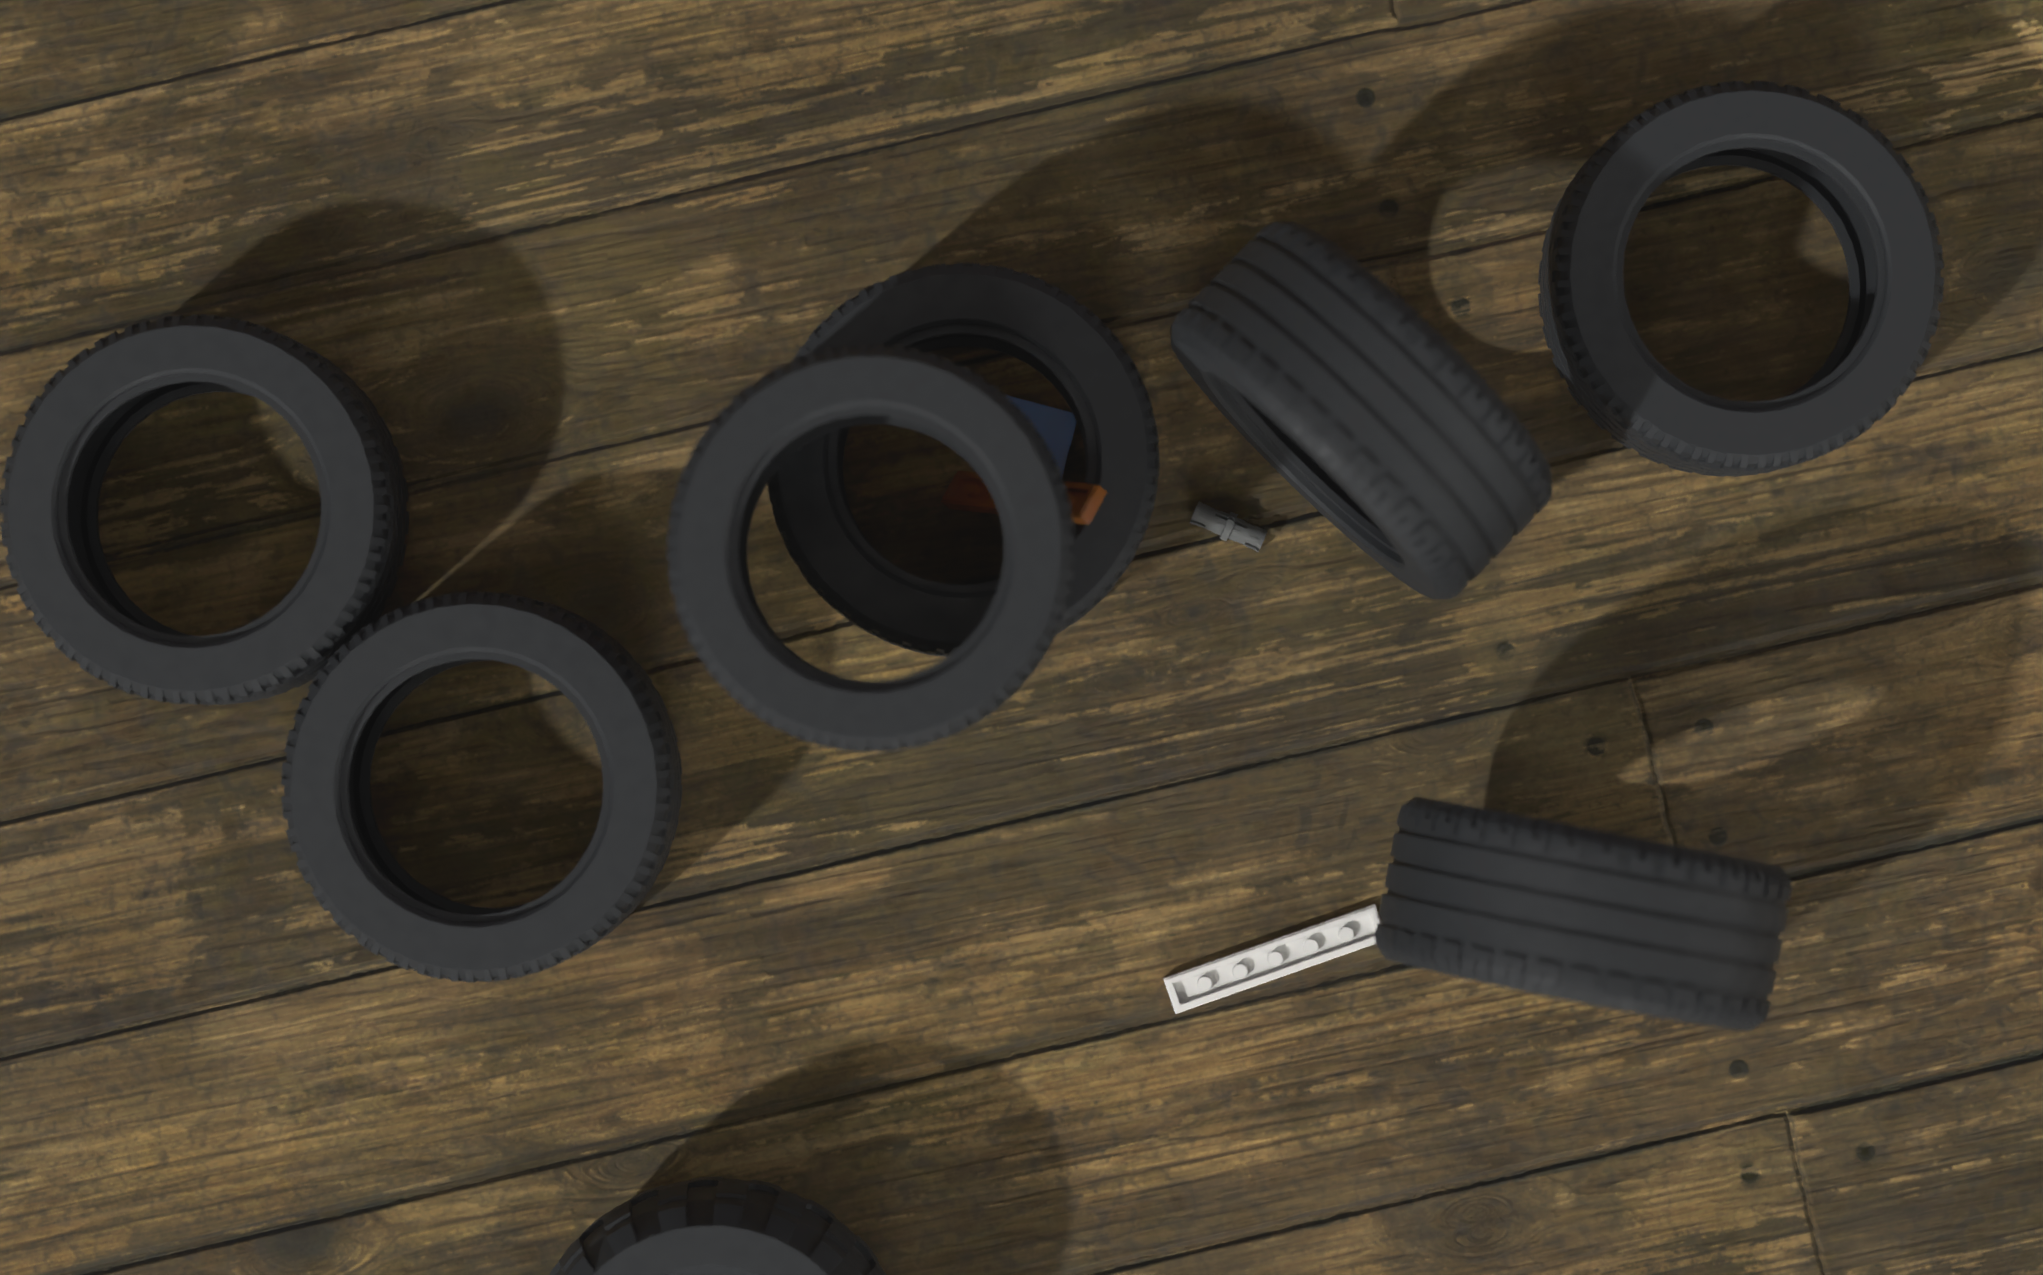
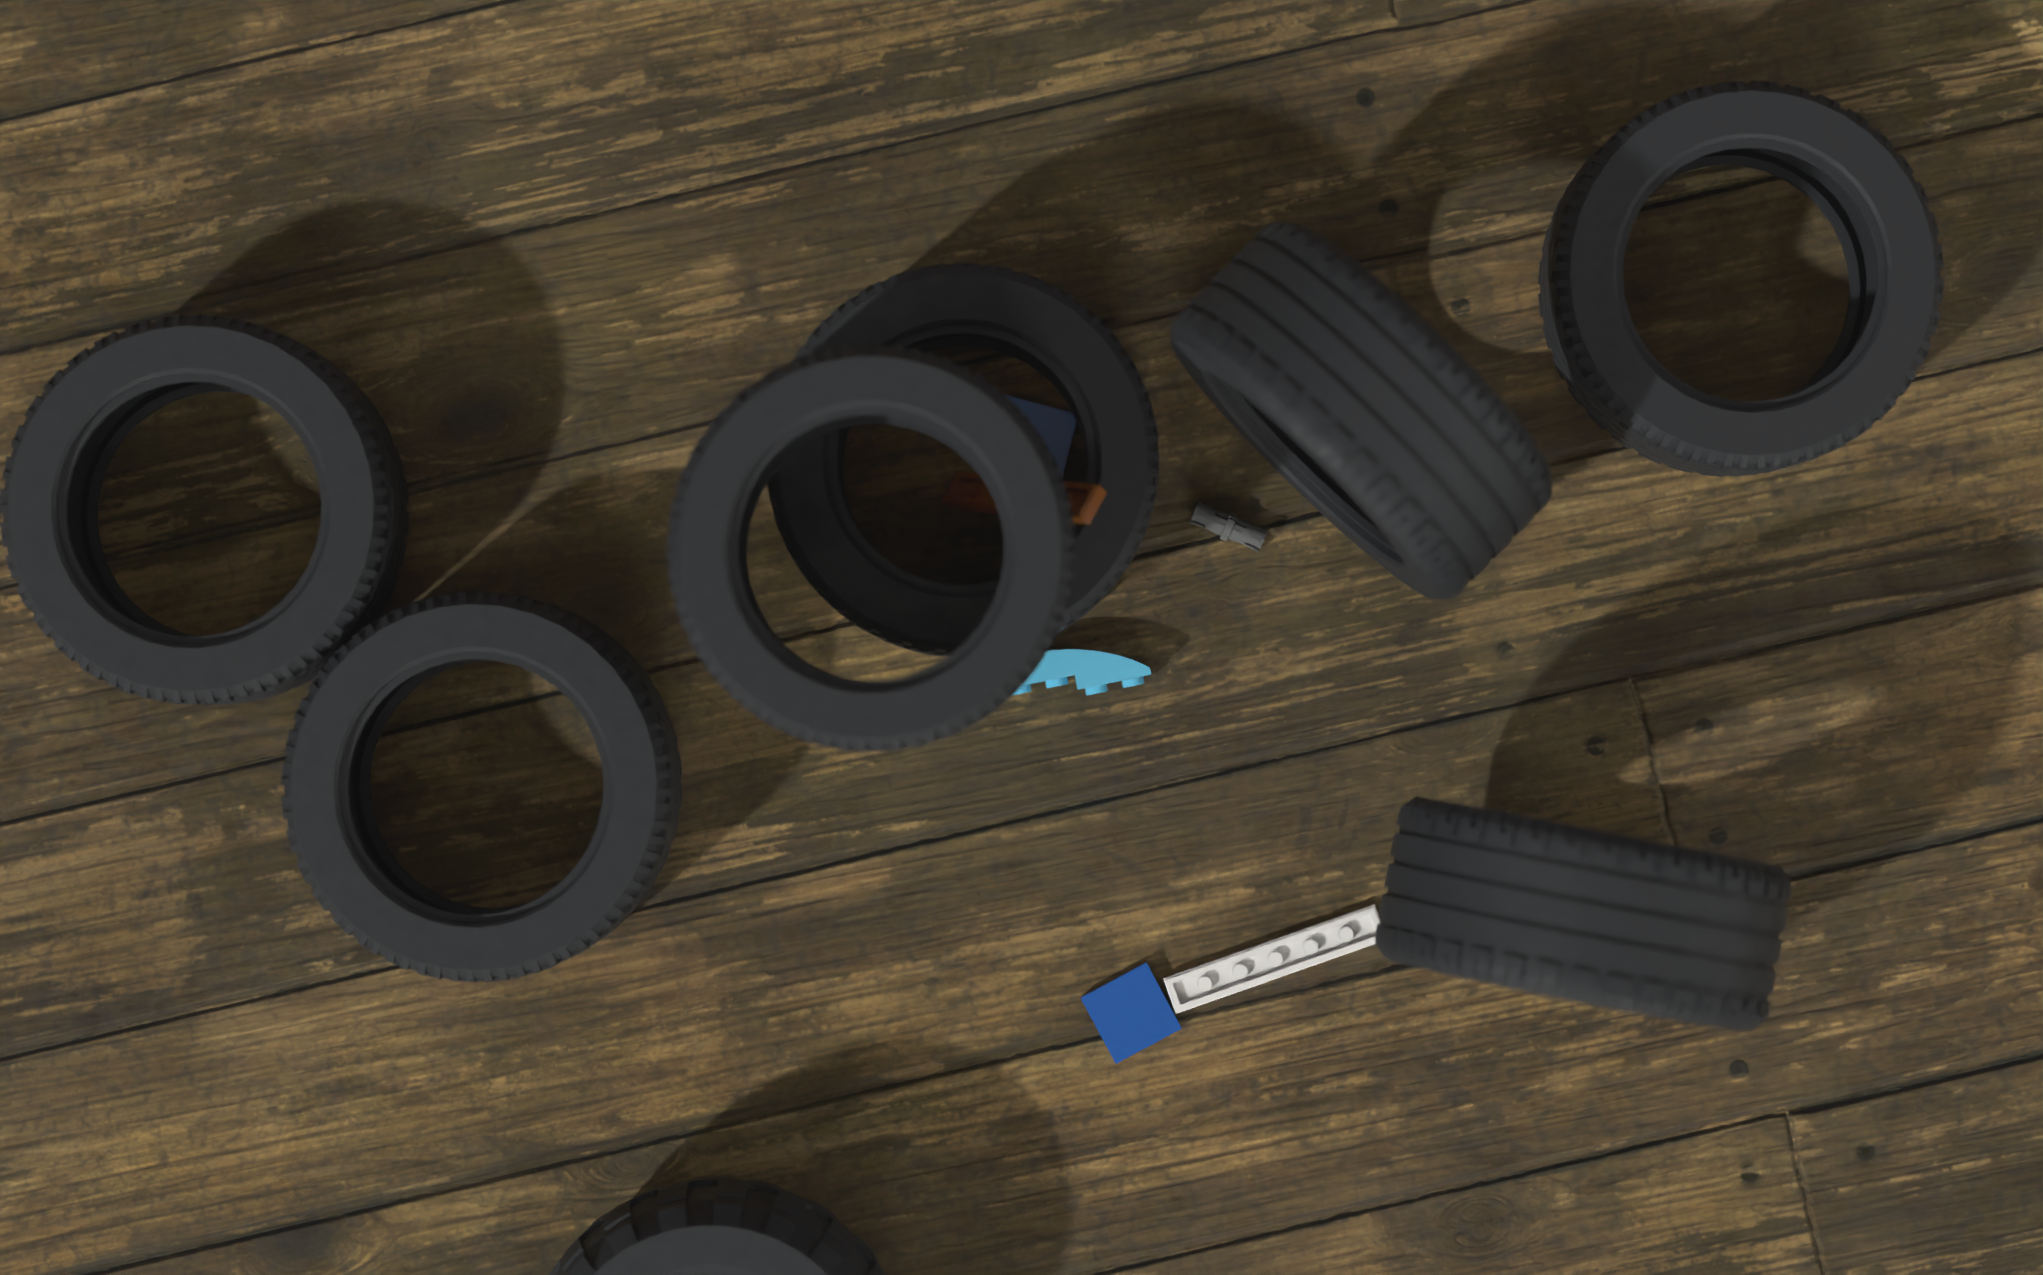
(1090, 668): none -> medium azure slope
(1130, 1012): none -> blue tile

